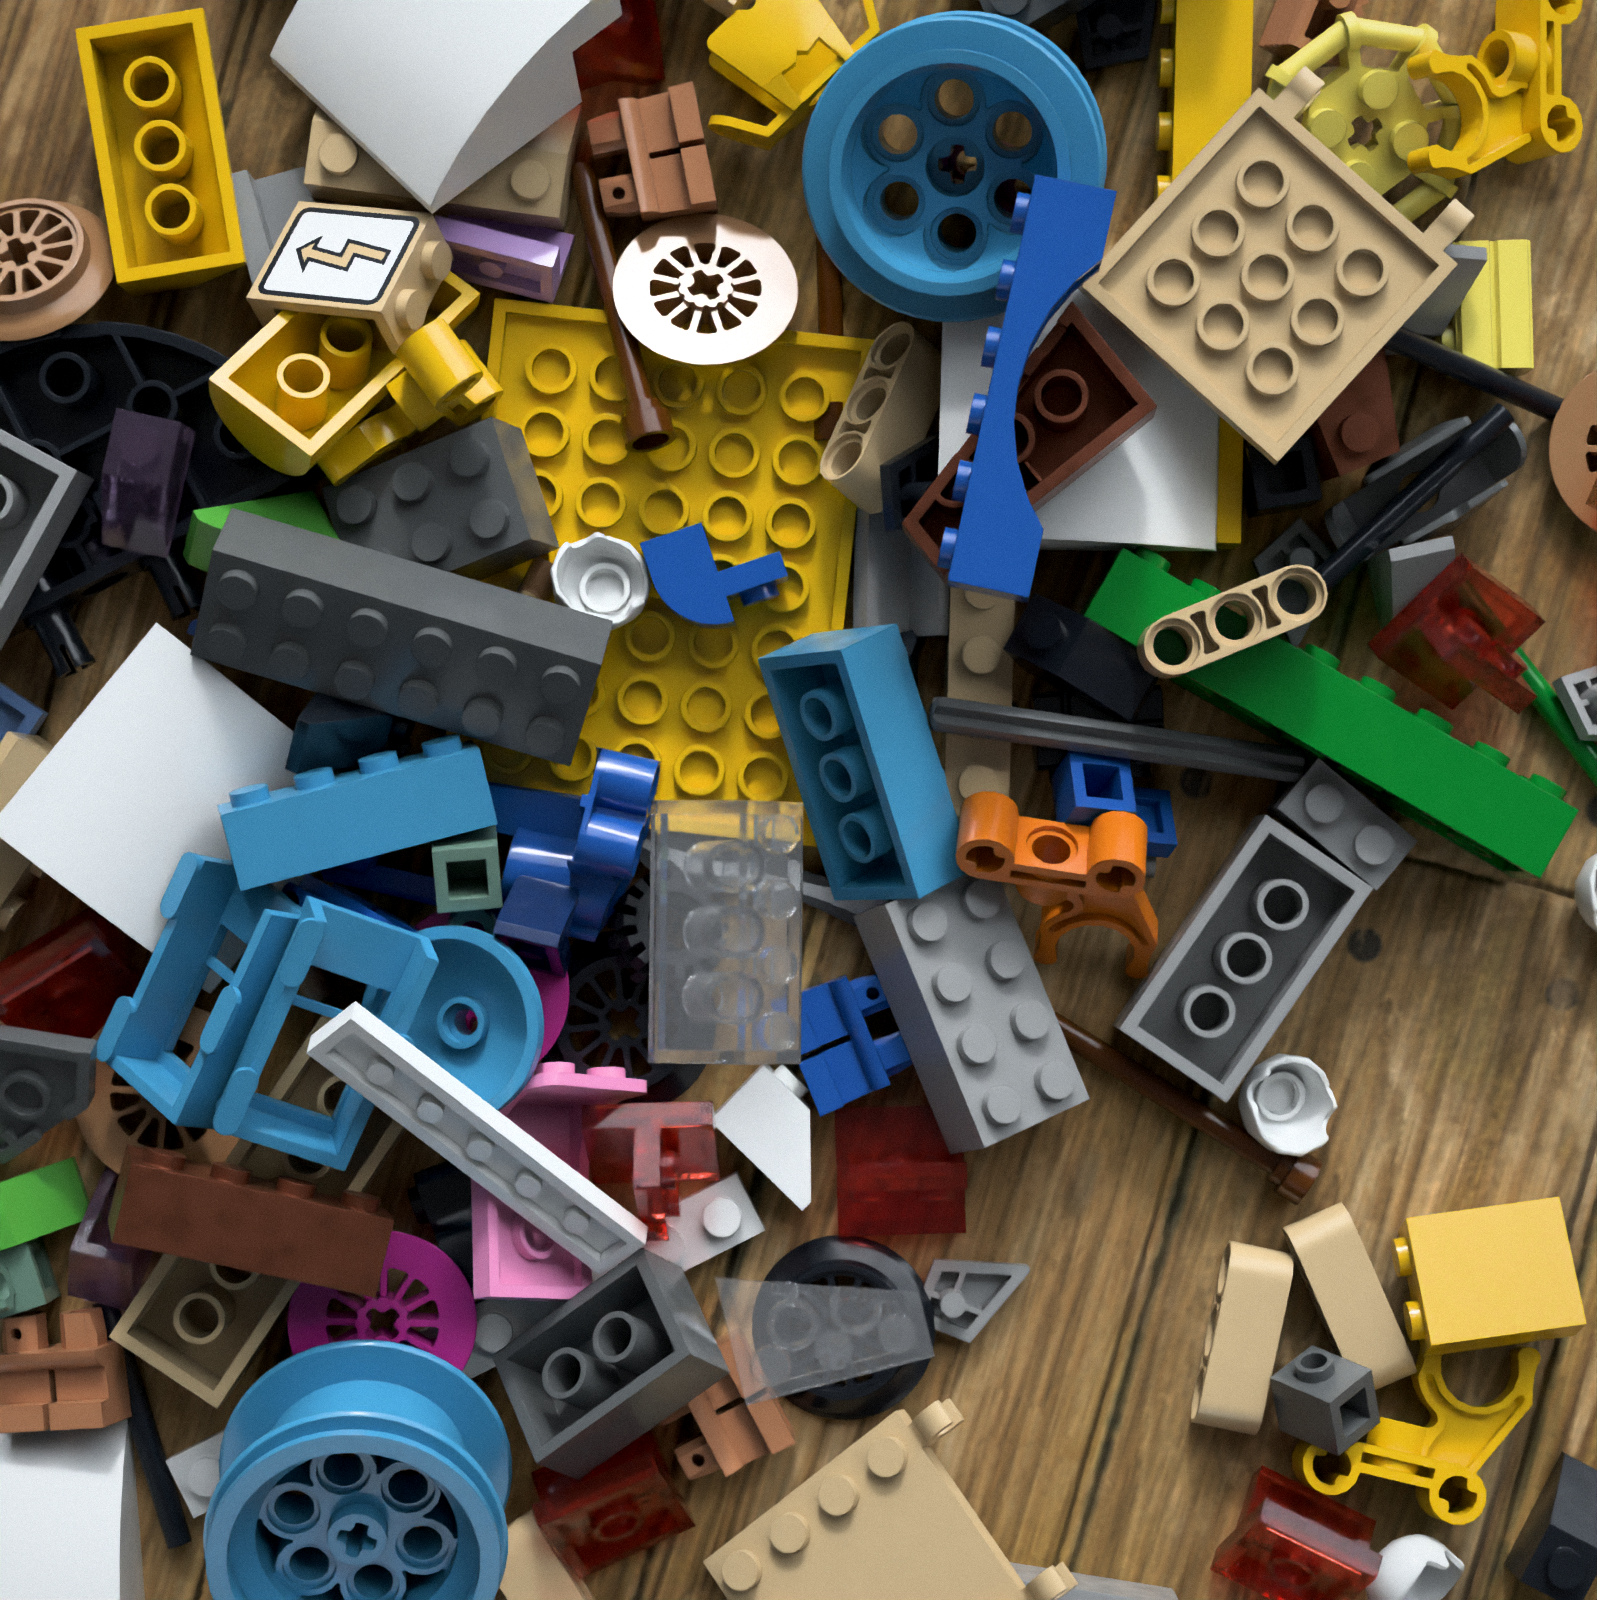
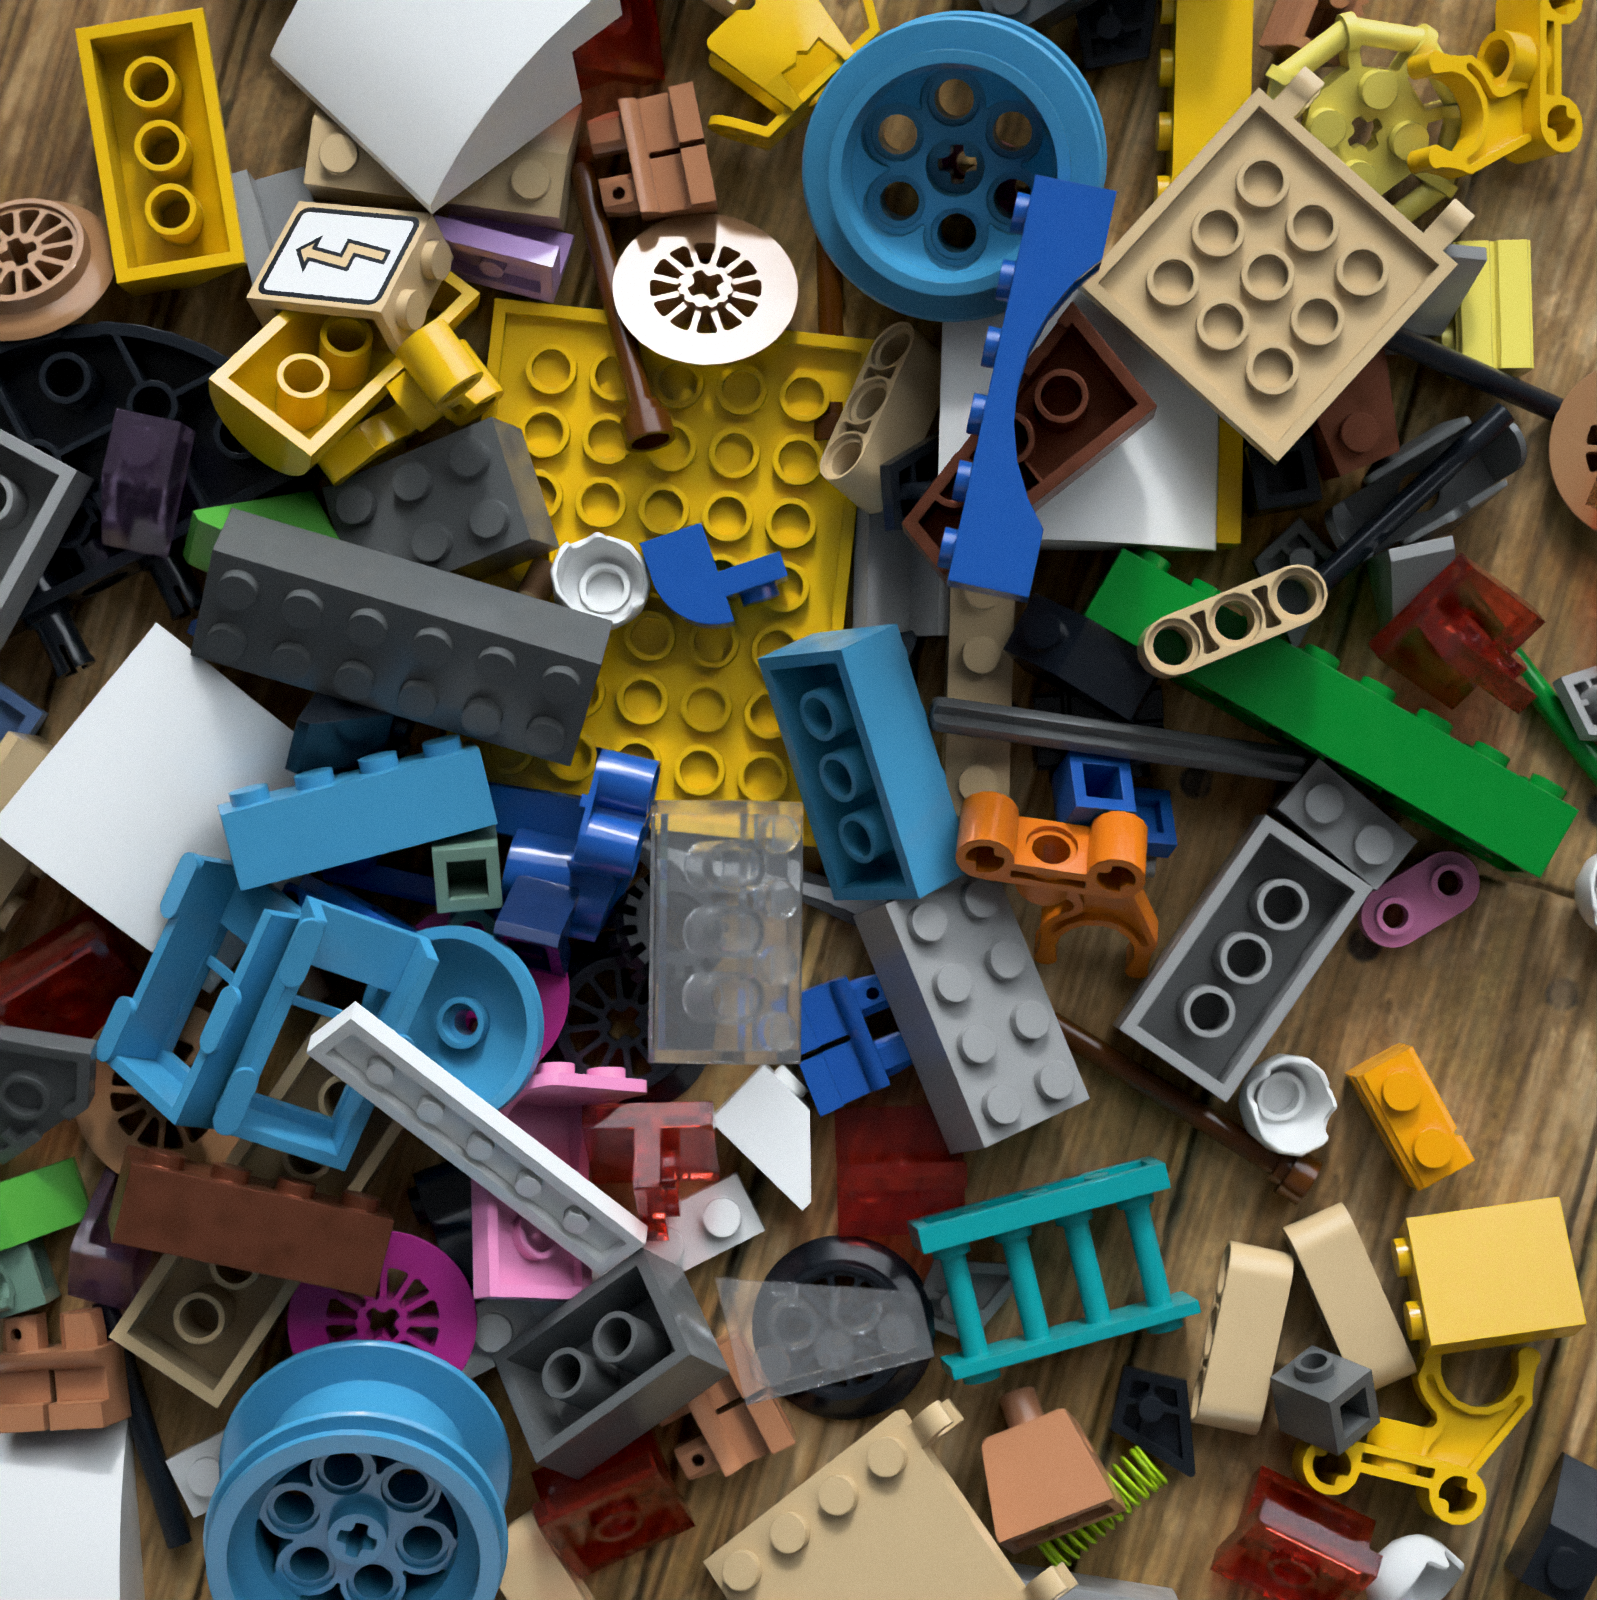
(1009, 1222): none -> teal fence
(1043, 1475): none -> nougat torso
(1154, 1478): none -> lime piece
(1155, 1415): none -> black piece
(1409, 1116): none -> light orange brick
(1419, 897): none -> bright pink plate

